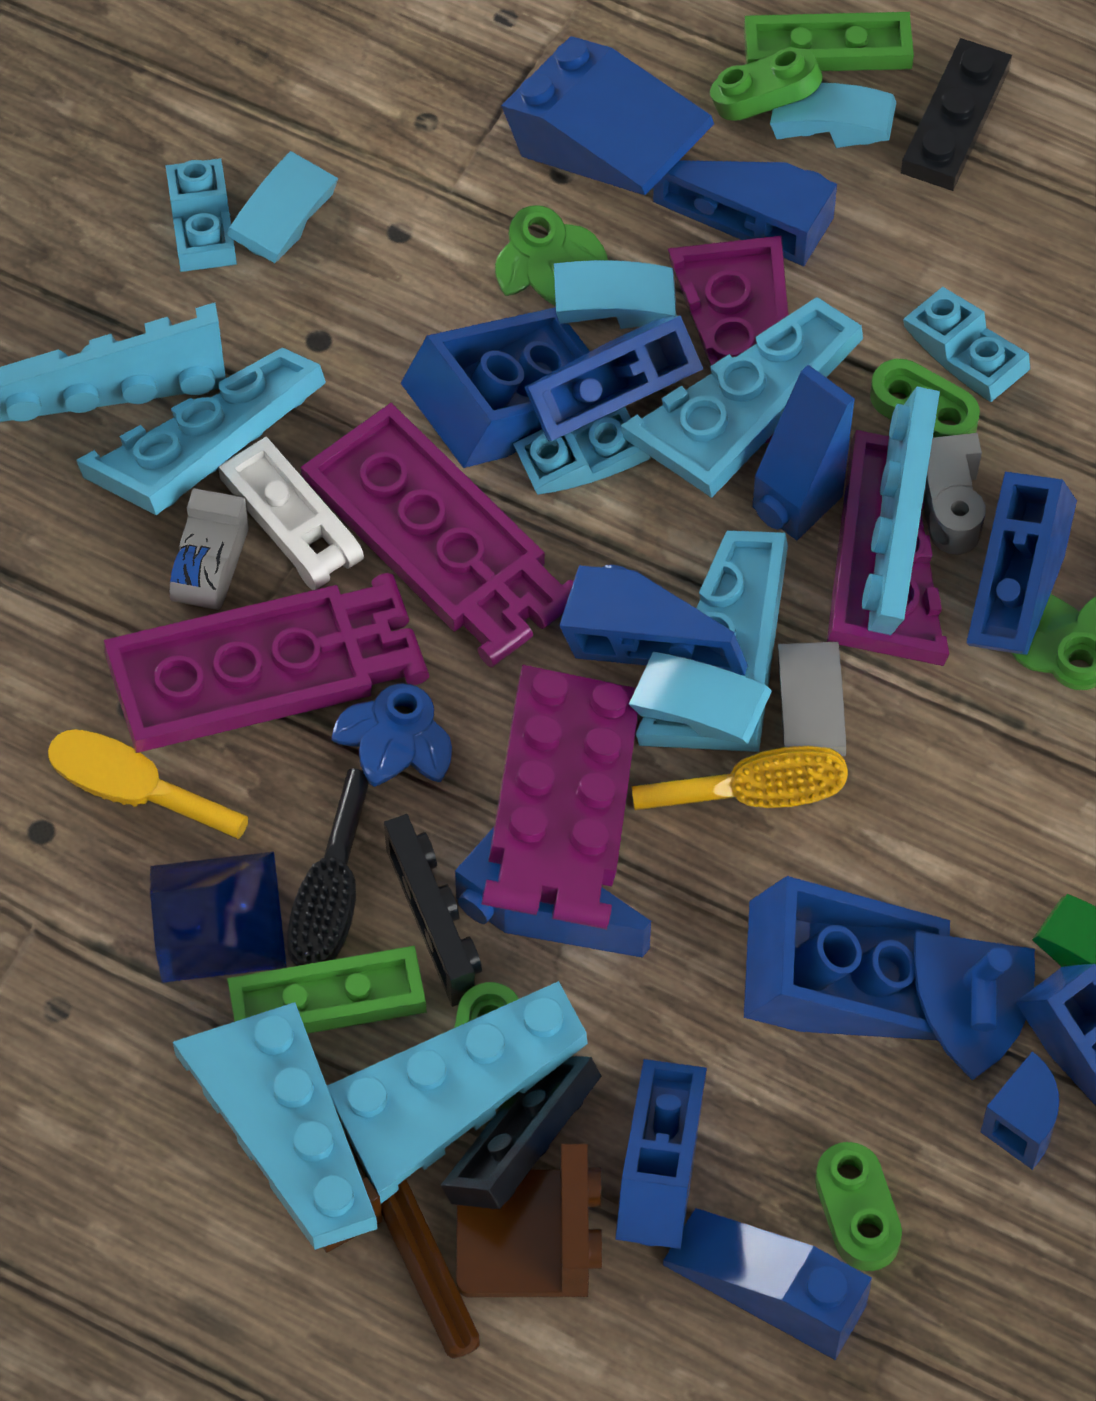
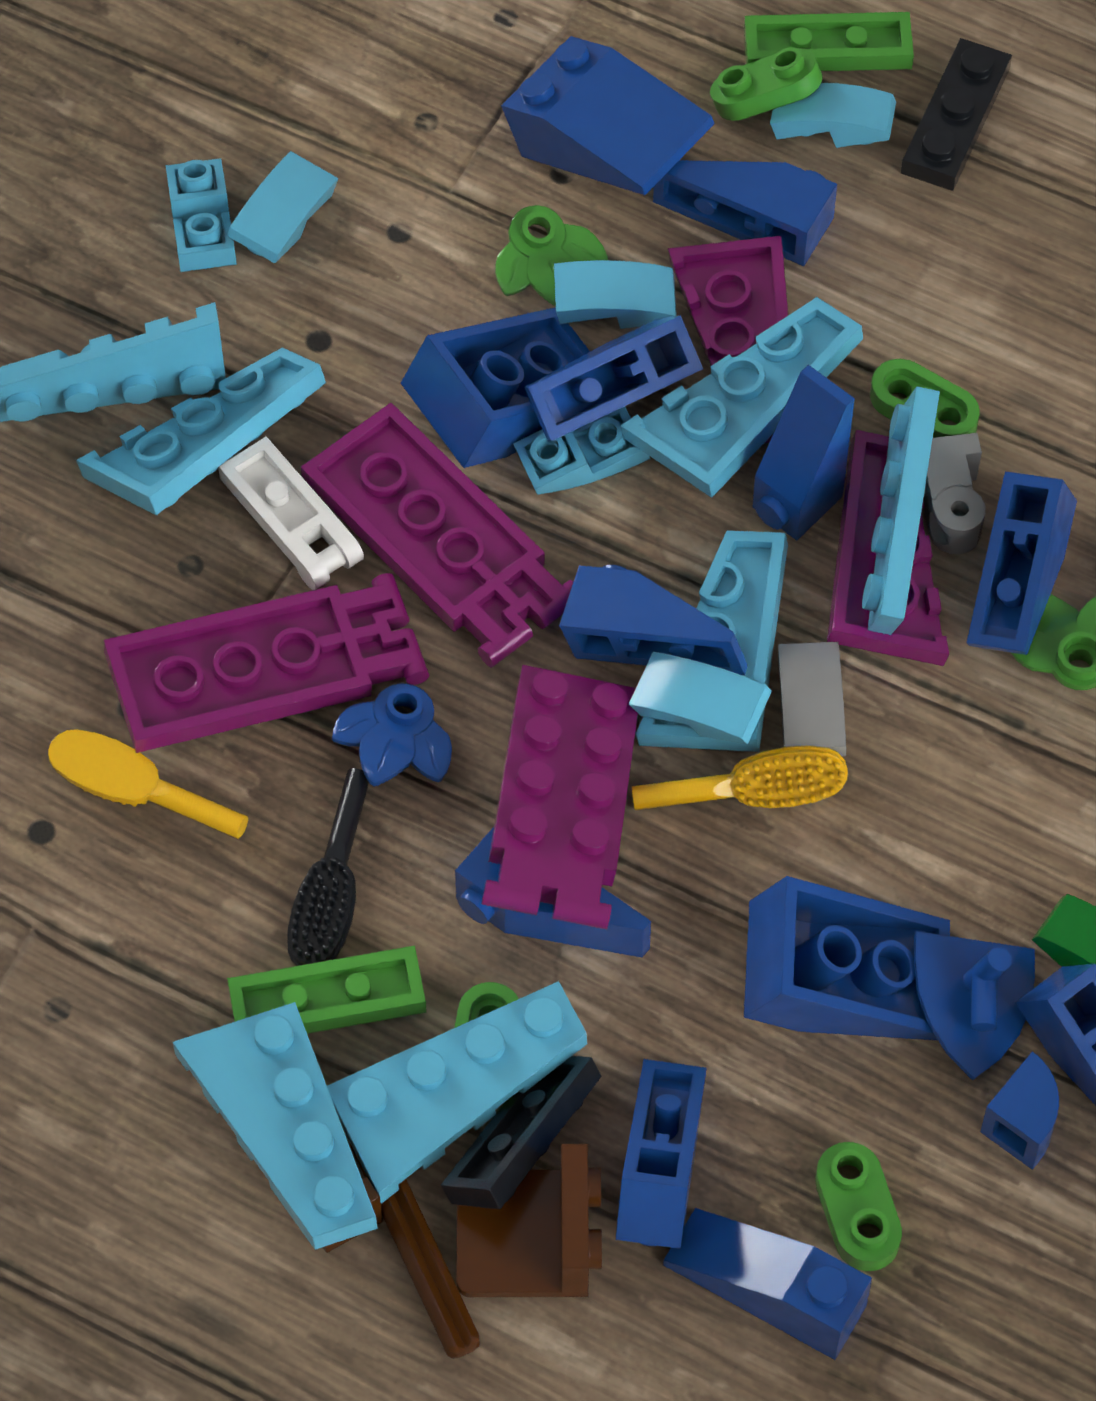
(209, 549): light grey leg -> none
(217, 917): clear blue slope -> none
(432, 907): black plate -> none
(958, 340): medium azure slope -> none

